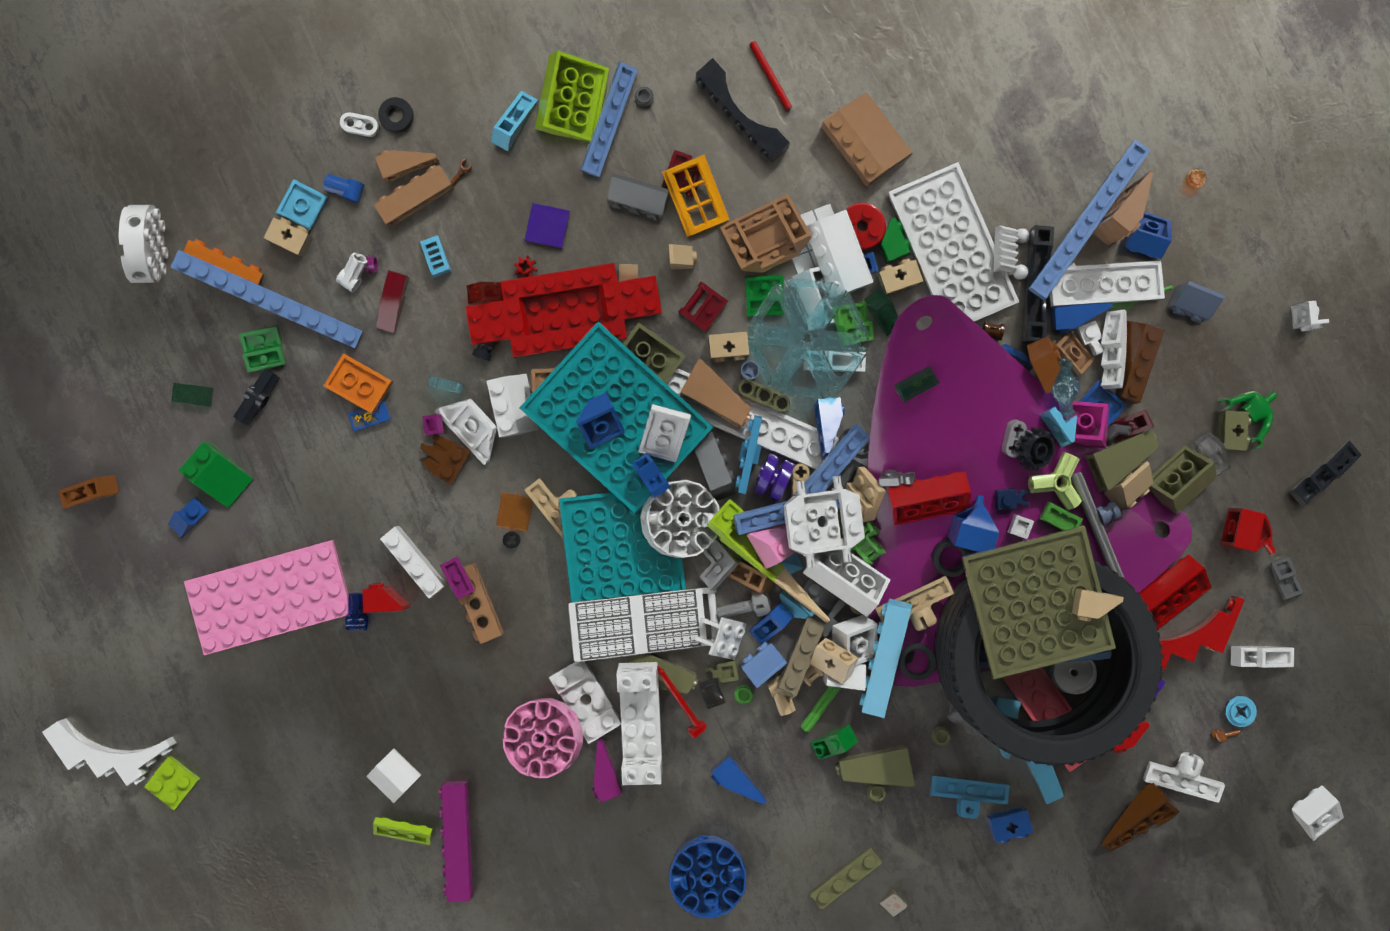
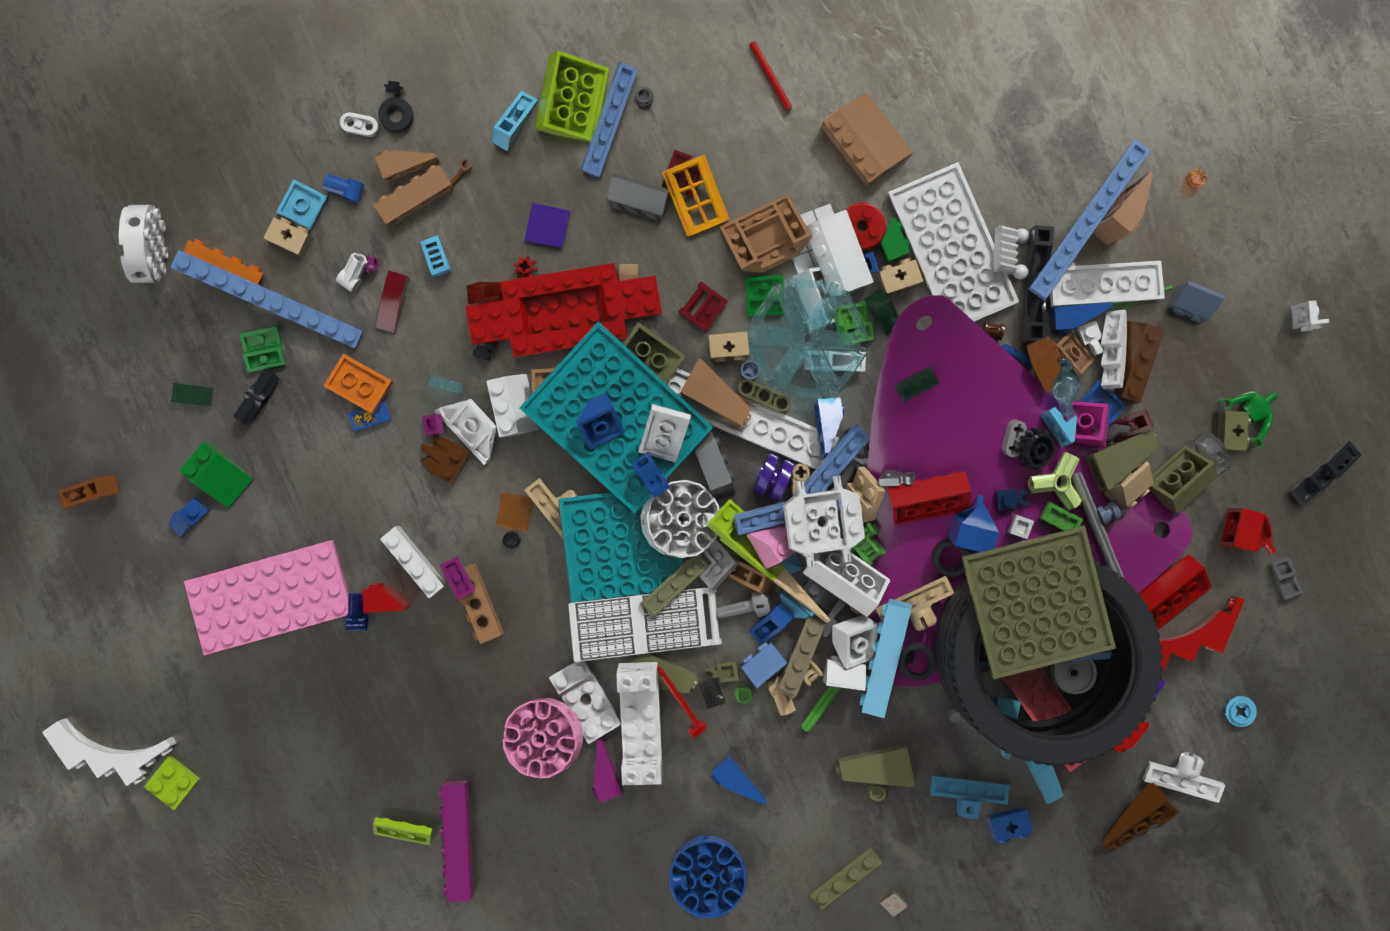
(393, 87): none -> black plate
(393, 775): white slope -> none
(674, 585): none -> olive tile
(682, 257): tan slope -> none
(727, 638): white plate -> none
(749, 454): dark azure plate -> none
(767, 139): black arch -> none
(834, 660): tan brick -> none
(834, 742): green slope -> none
(941, 736): olive plate -> none
(1093, 604): tan slope -> none
(1151, 237): blue slope -> none
(1220, 736): dark orange hand -> none
(1262, 656): white slope -> none
(1318, 812): white slope -> none

